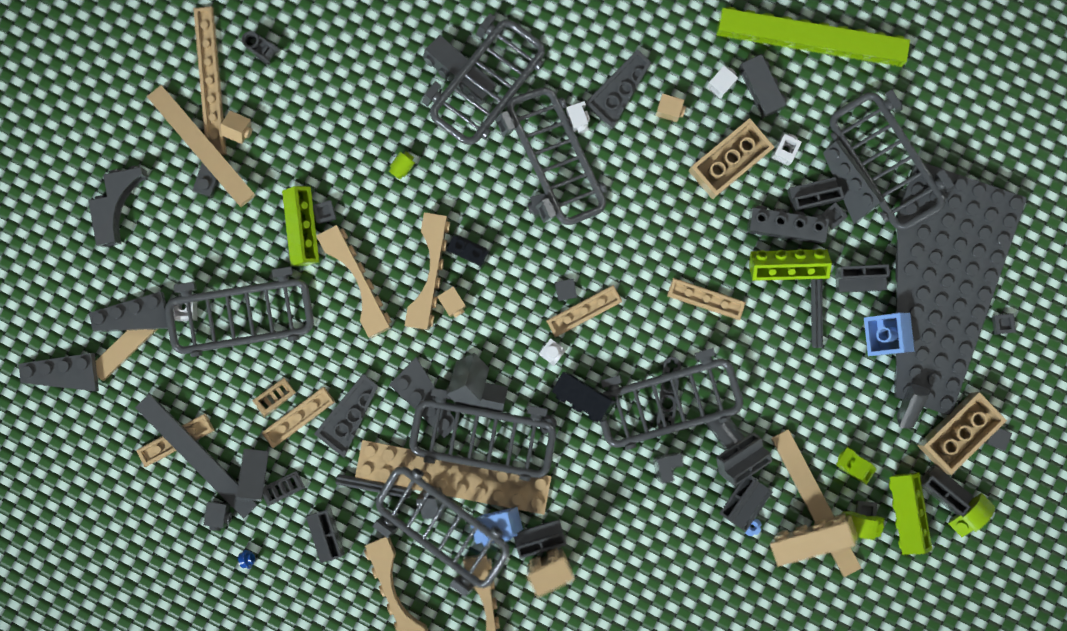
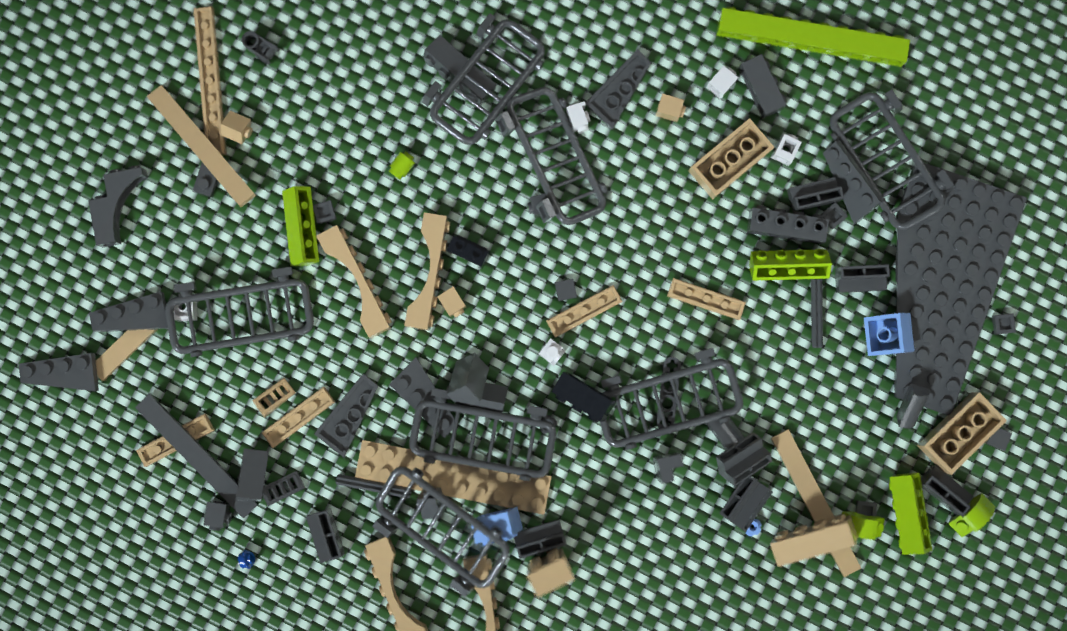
(855, 466): lime brick -> none

